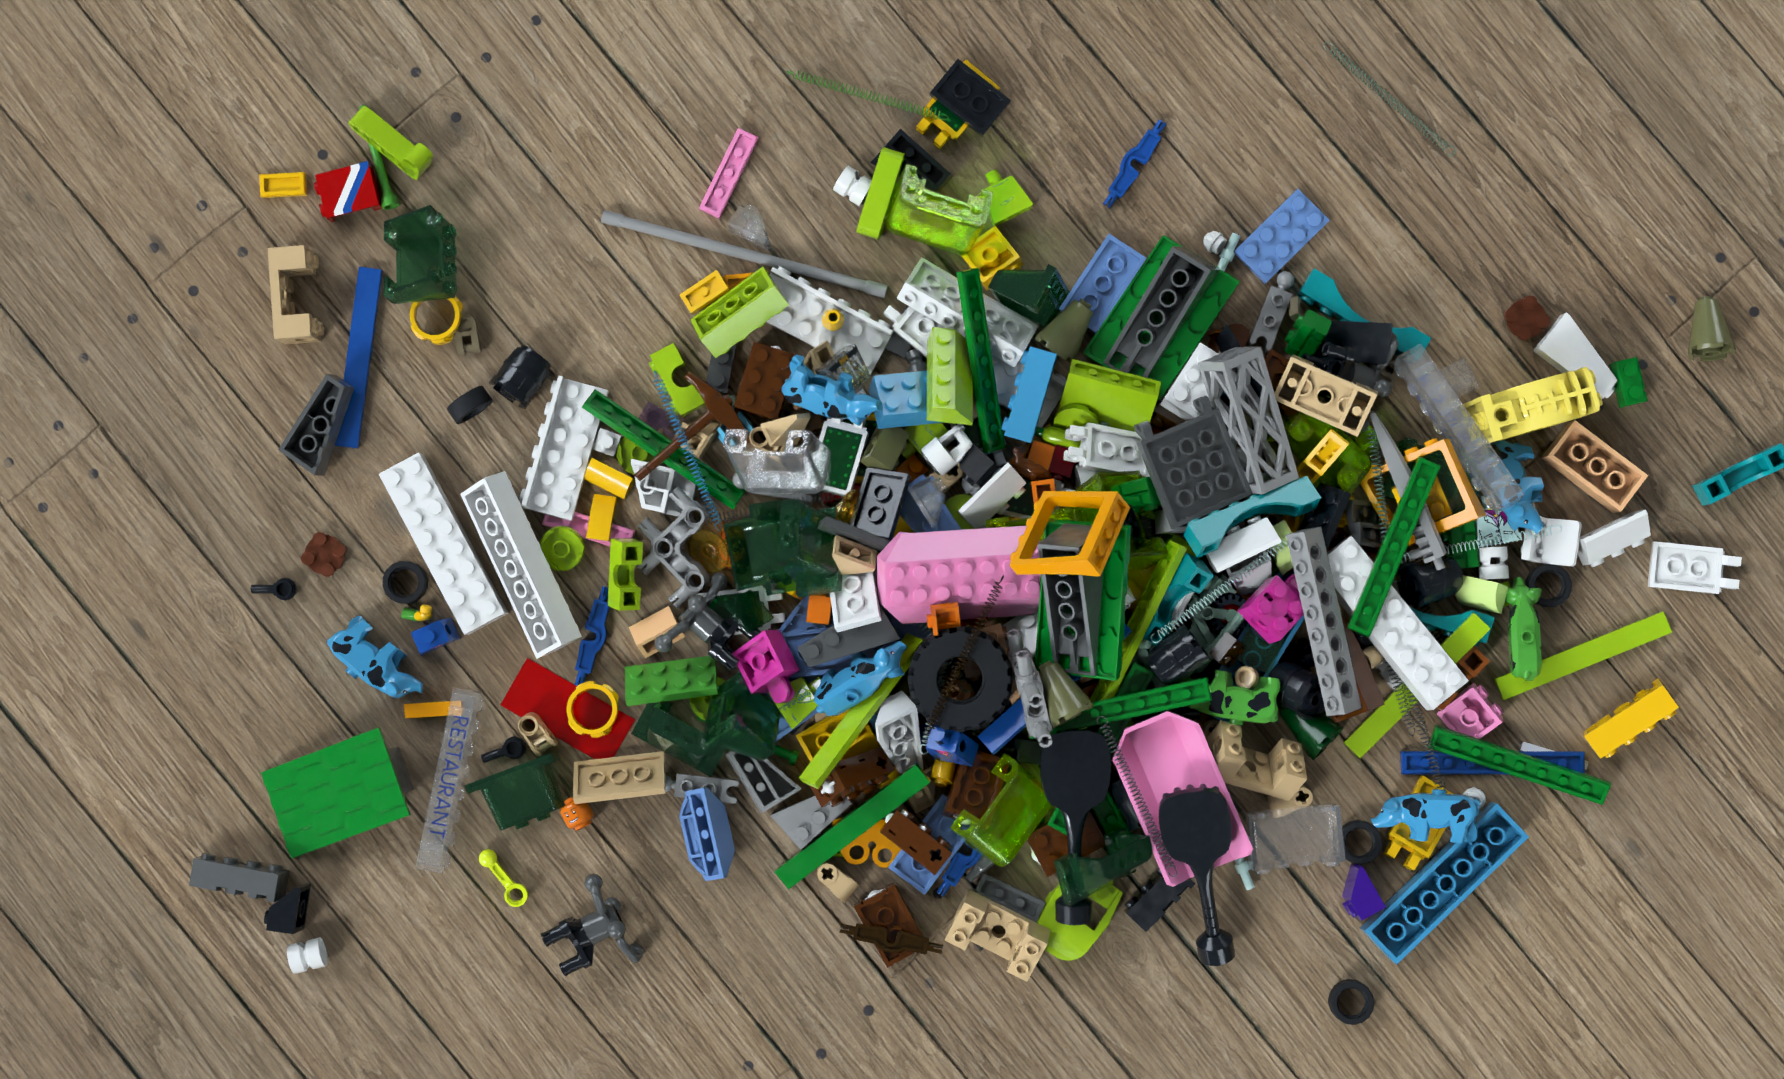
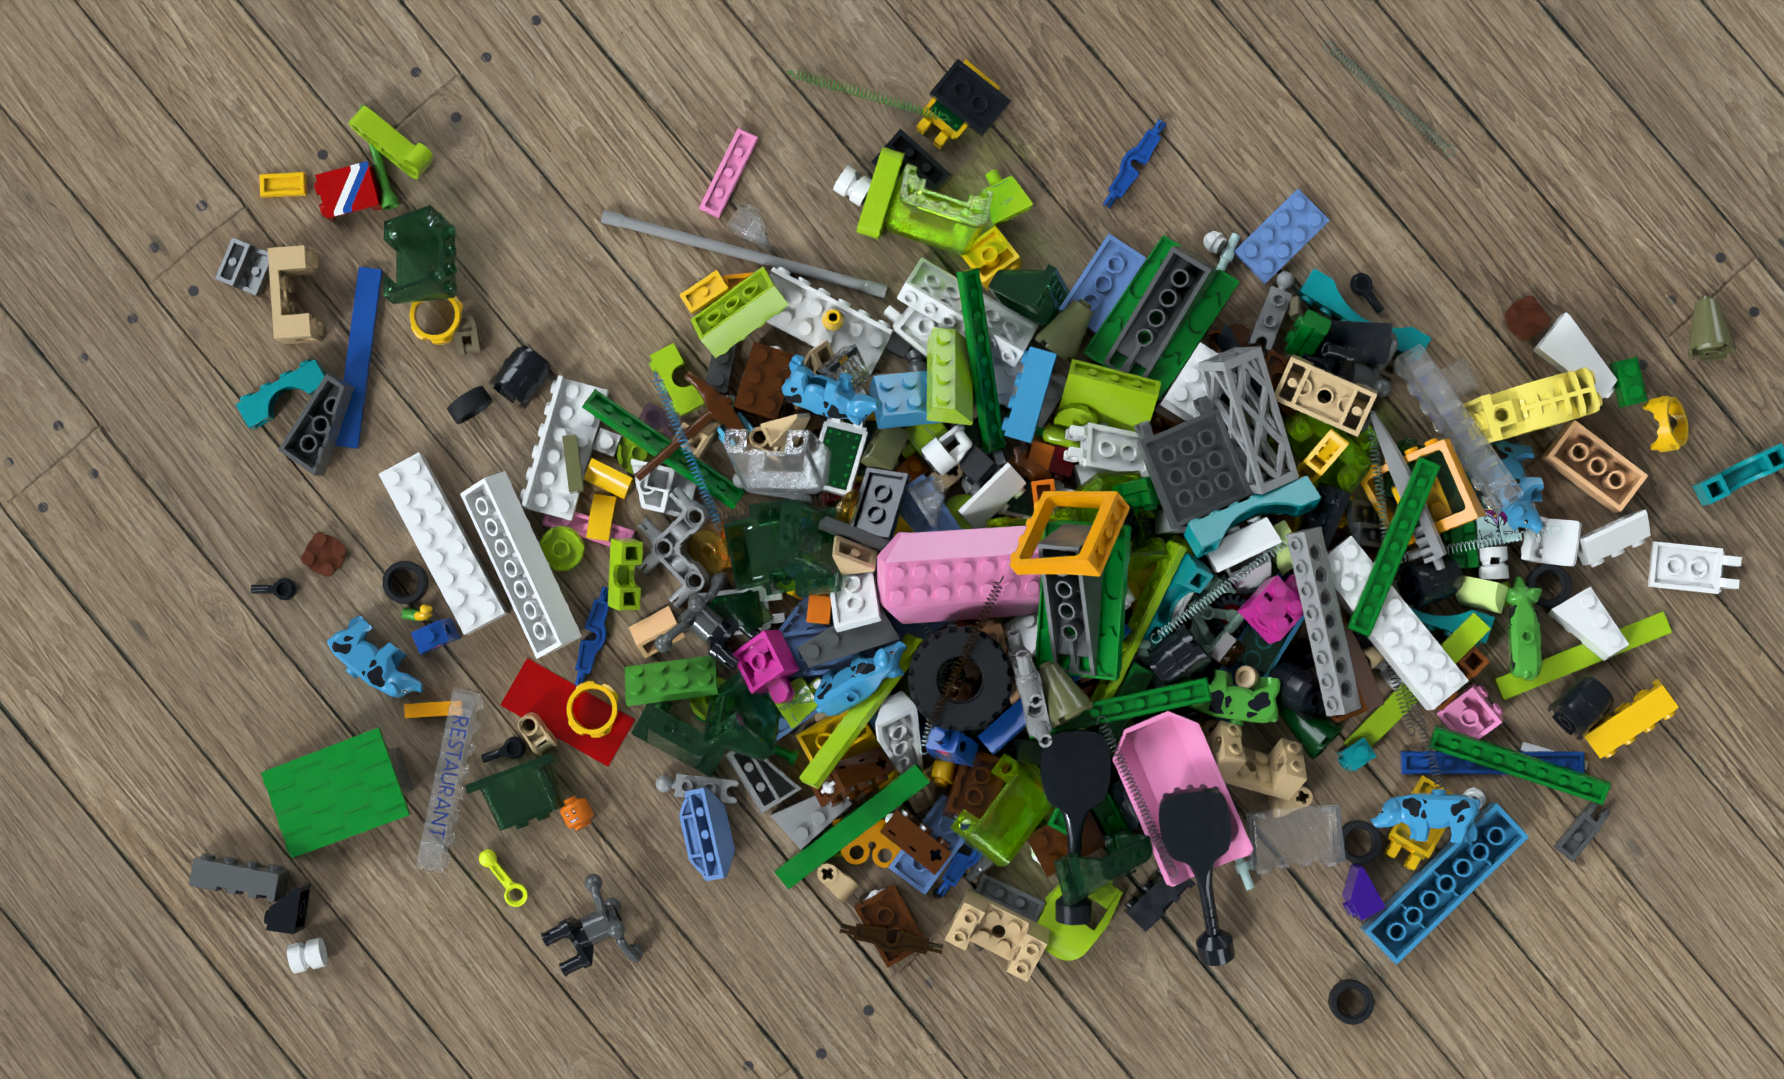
(244, 267): none -> dark grey slope
(259, 407): none -> teal arch
(573, 464): none -> olive piece
(619, 777): tan plate -> none
(943, 617): orange bracket -> none
(1355, 755): none -> teal bracket
(1362, 285): none -> black plate
(1581, 832): none -> dark grey hinge
(1582, 706): none -> black piece
(1590, 623): none -> white wedge
(1667, 439): none -> yellow piece

